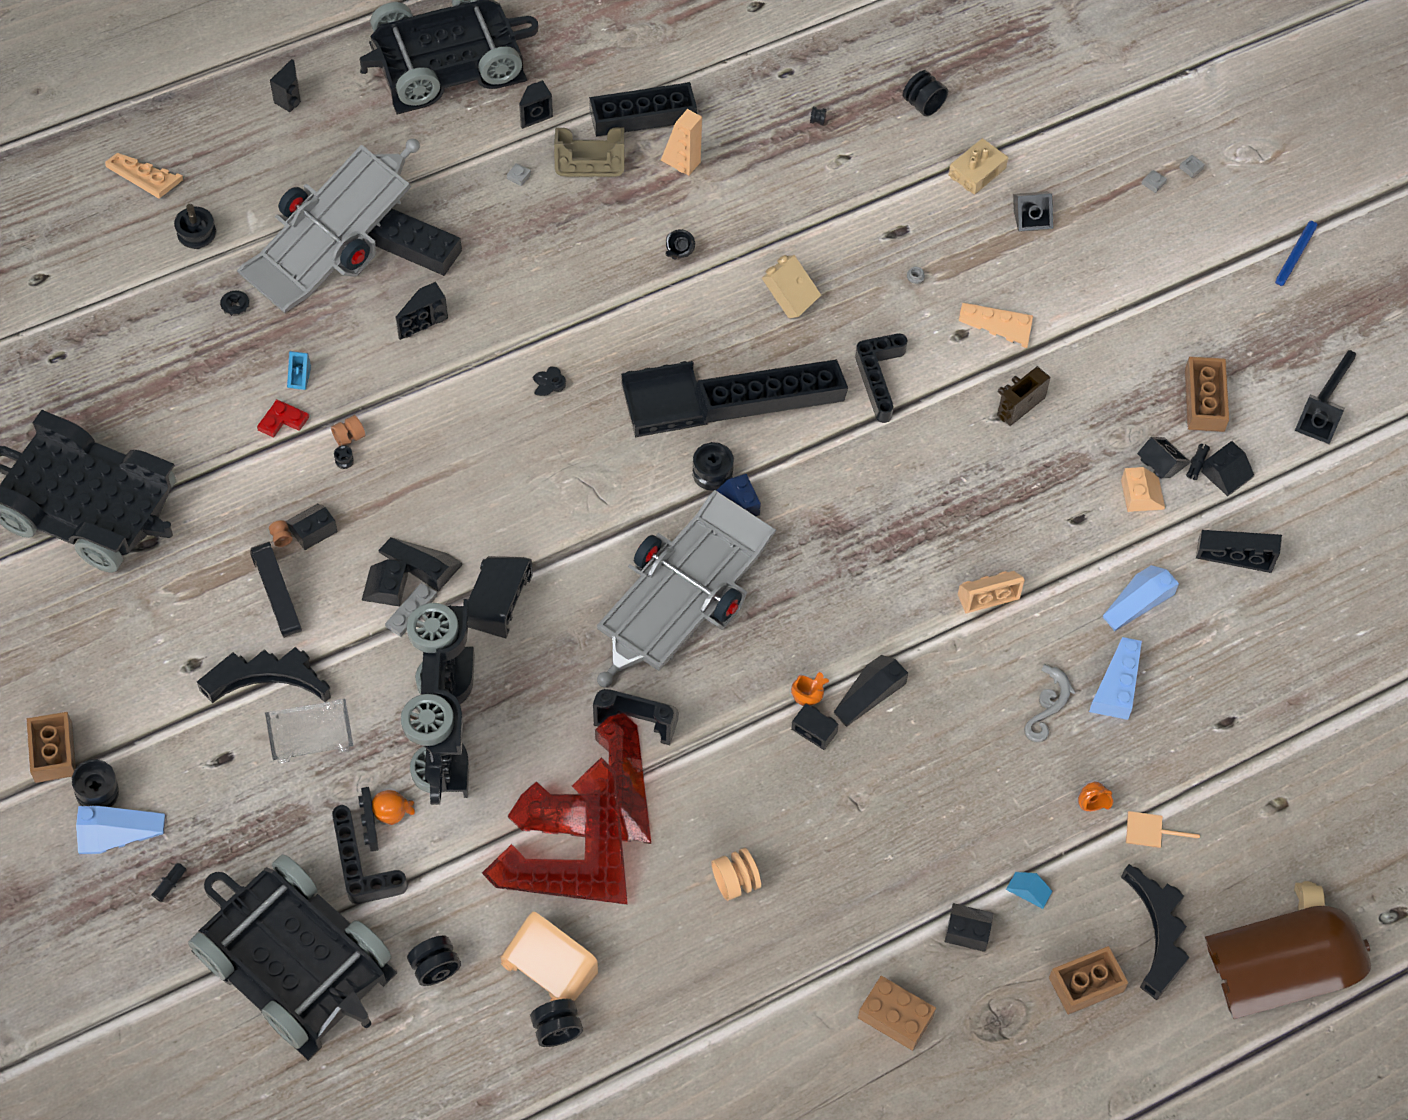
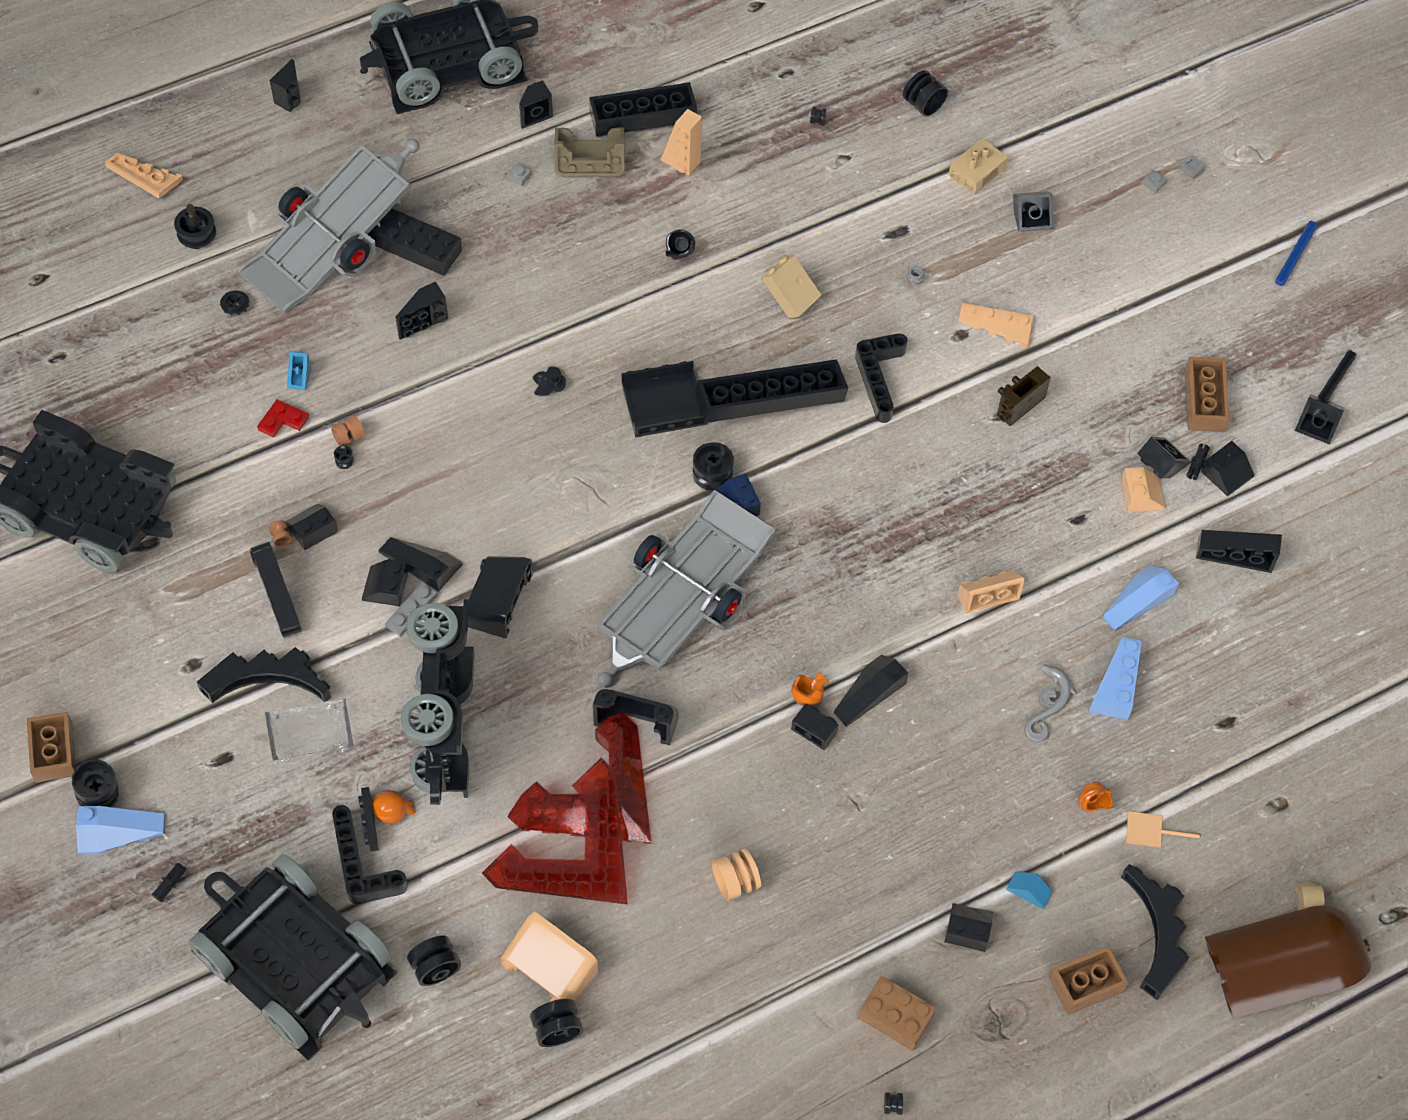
(893, 1103): none -> black wheel

